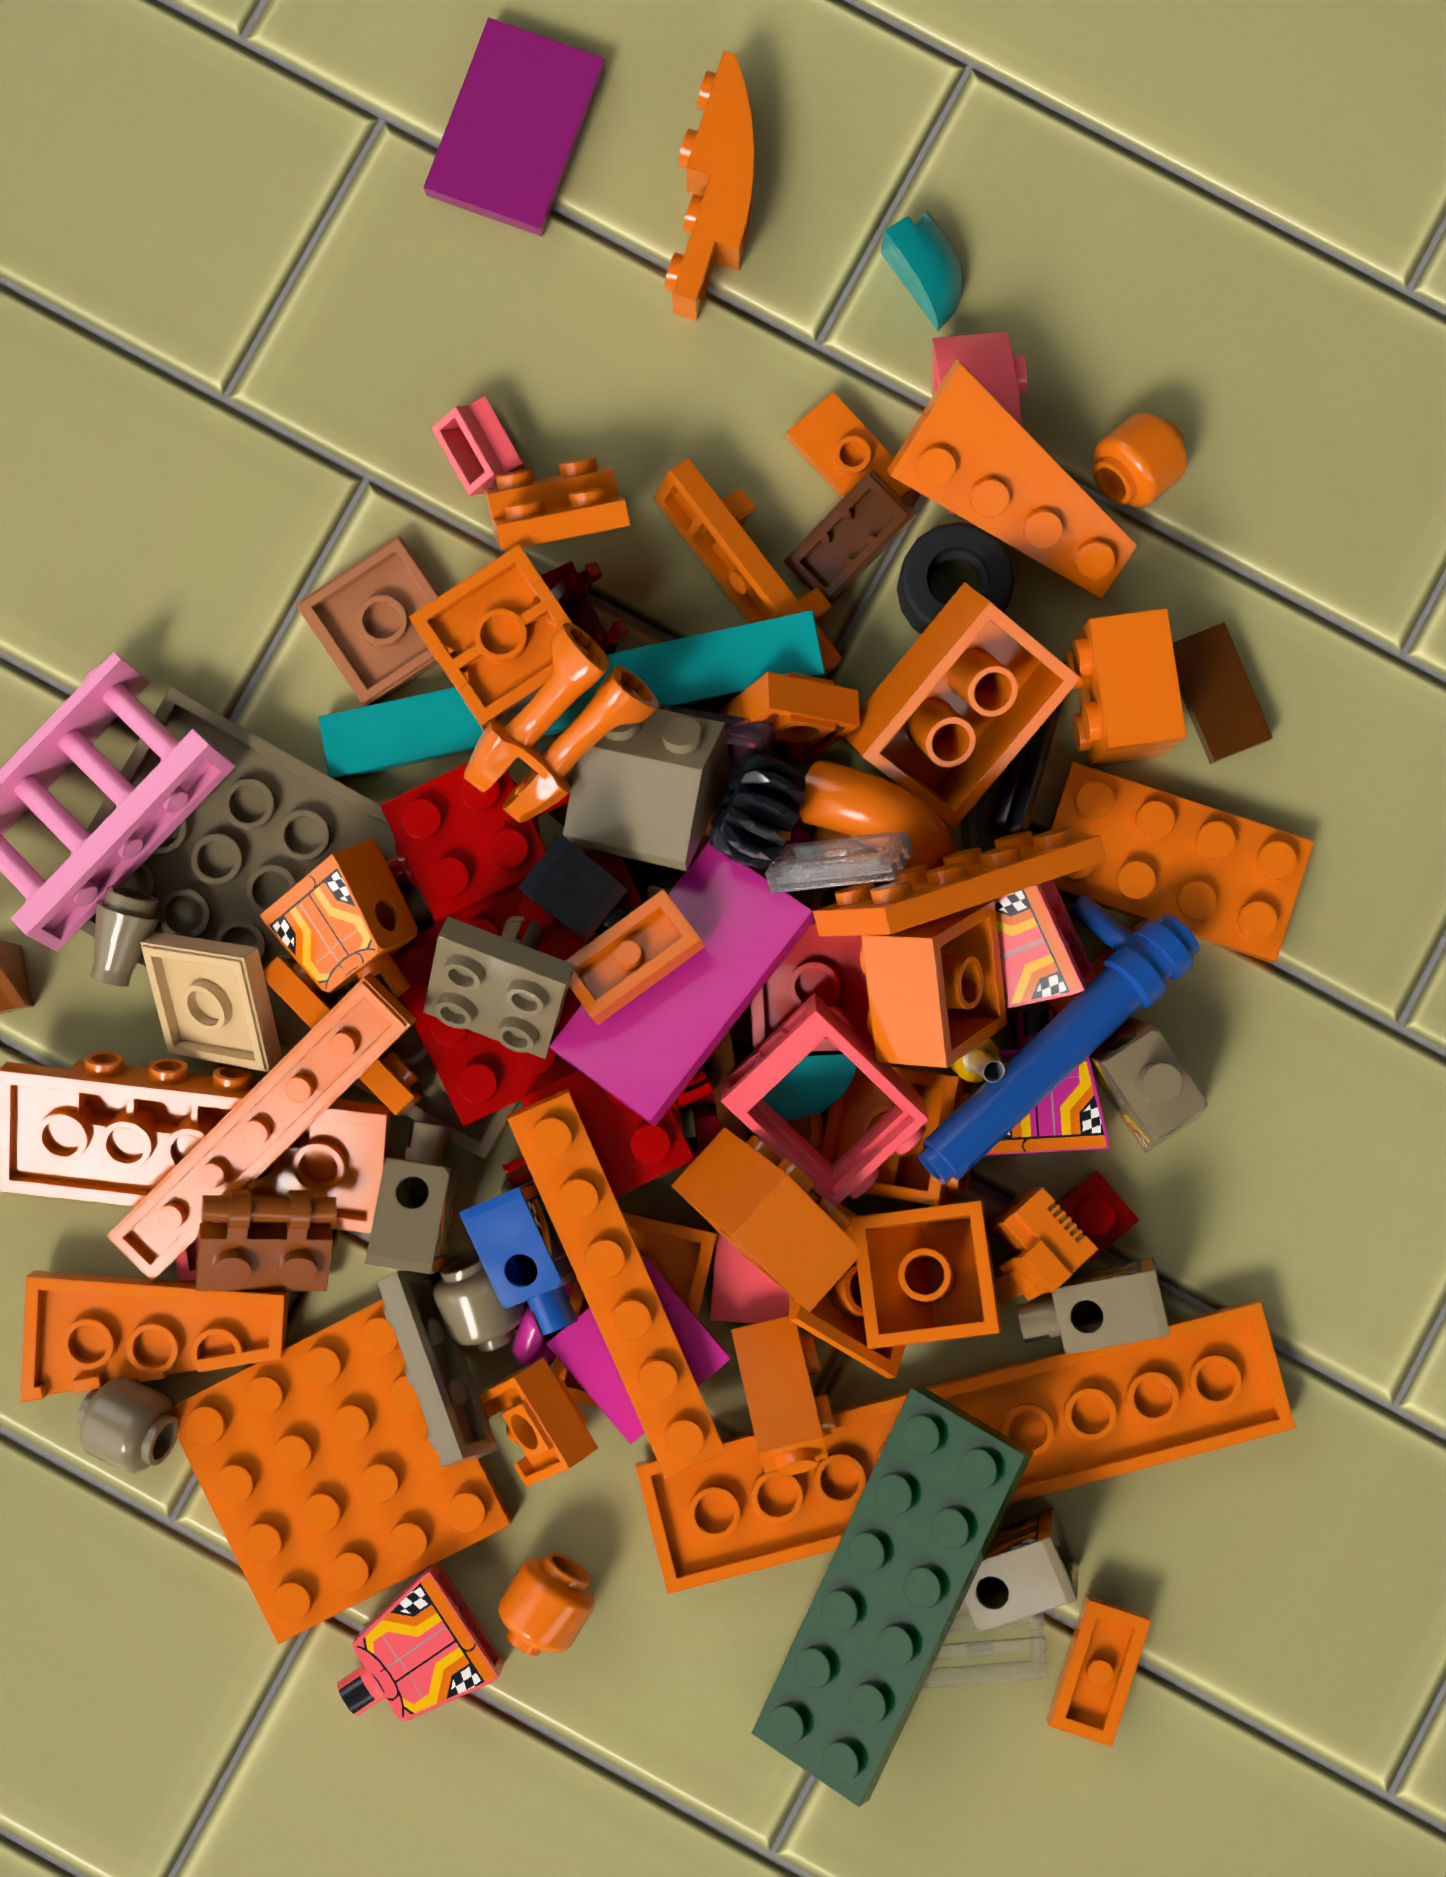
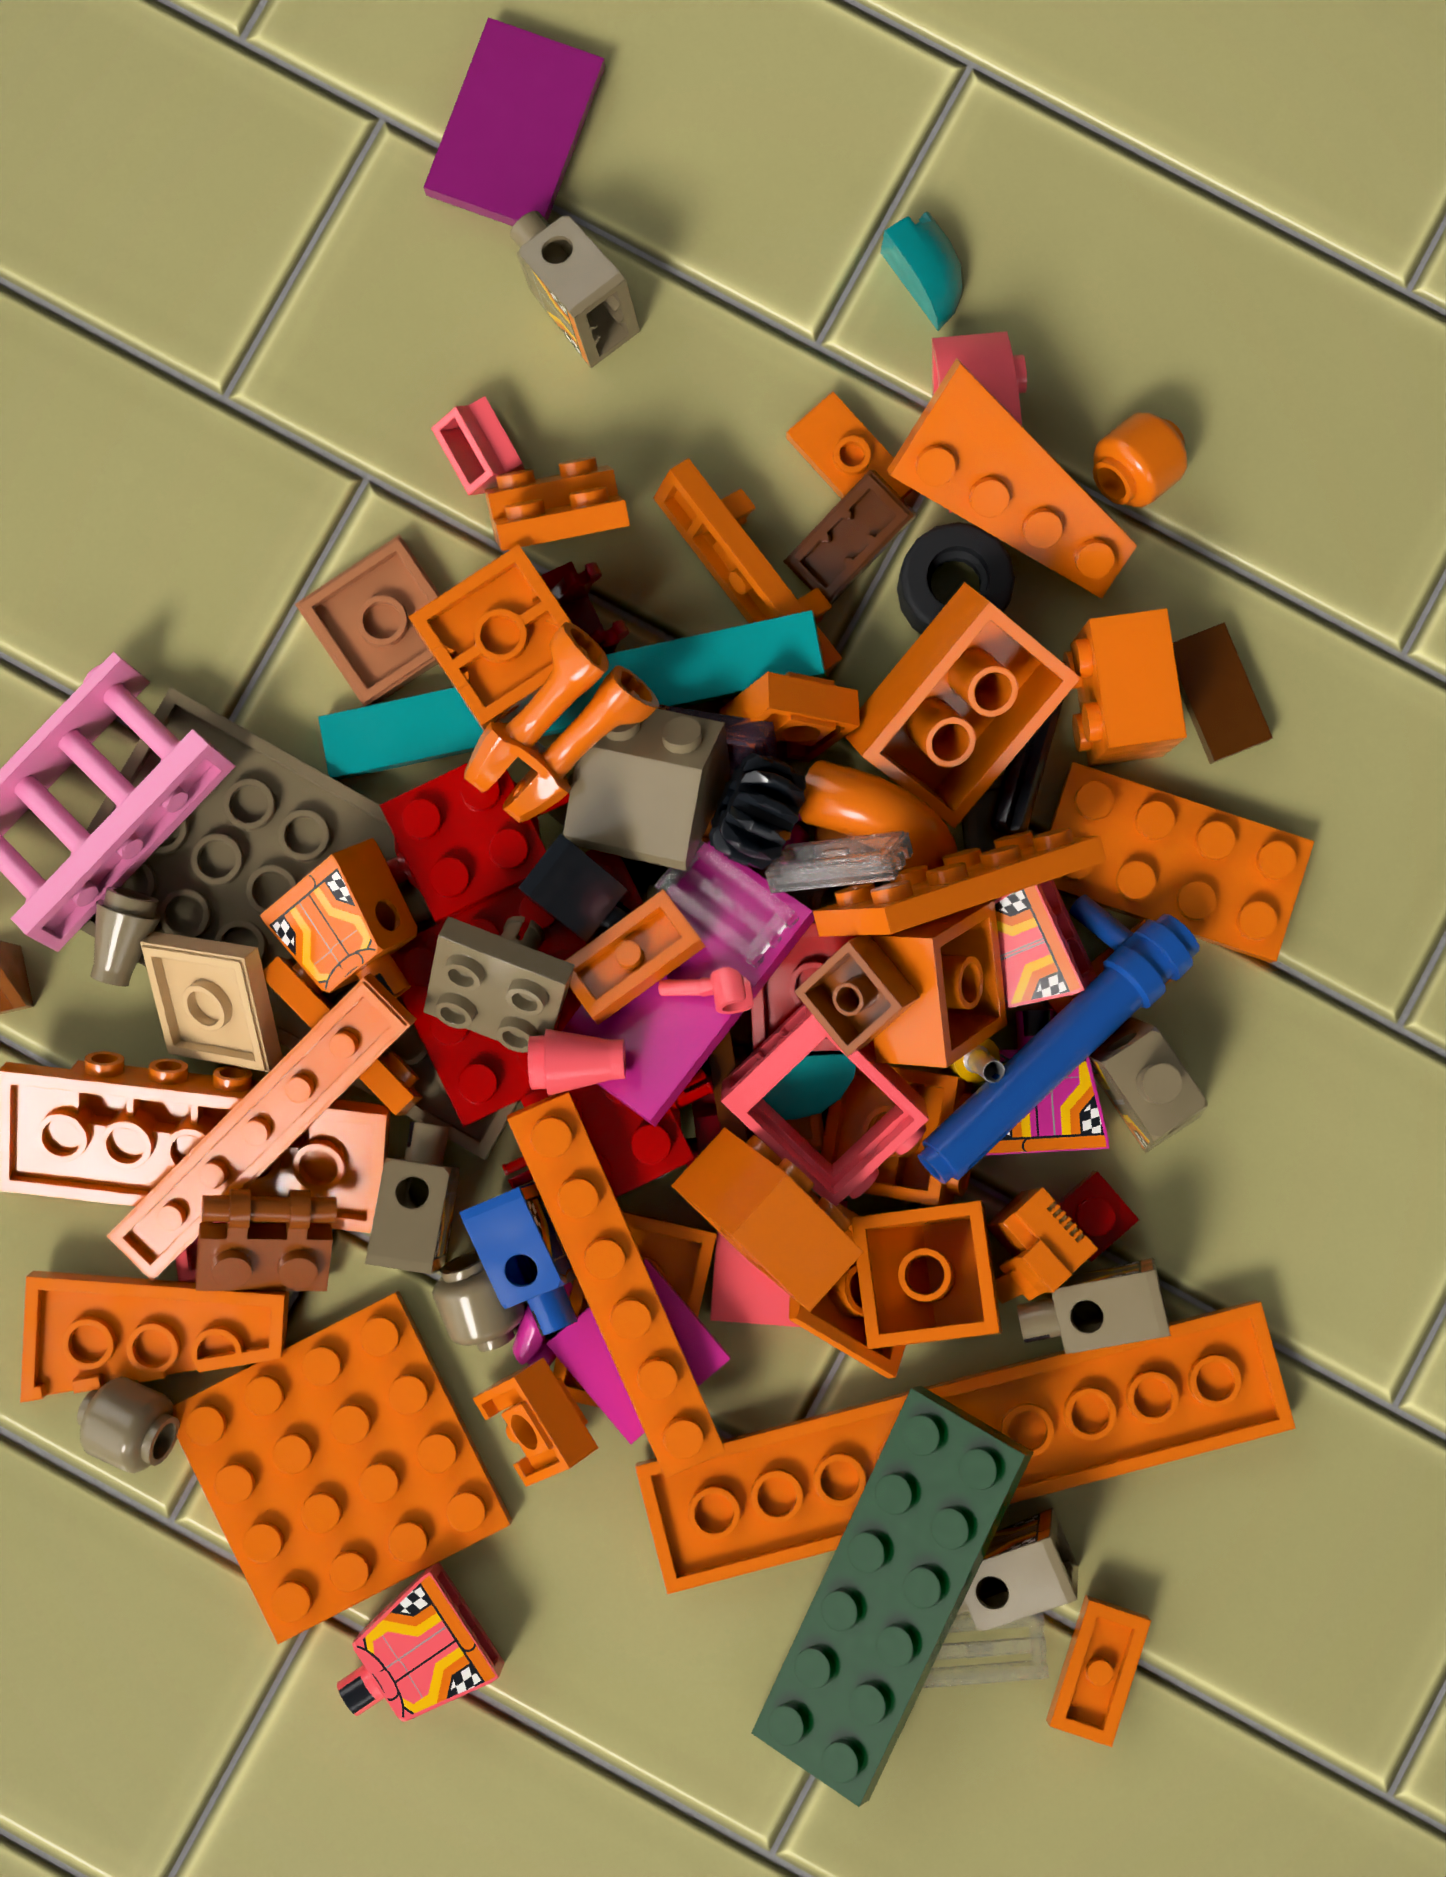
(436, 1370): dark tan plate -> none
(546, 1604): orange head -> none
(572, 1061): none -> coral cone
(575, 285): none -> dark tan torso
(721, 181): orange slope -> none
(730, 989): none -> coral hand
(766, 934): none -> clear tile
(780, 1396): orange brick -> none
(857, 994): none -> dark orange piece

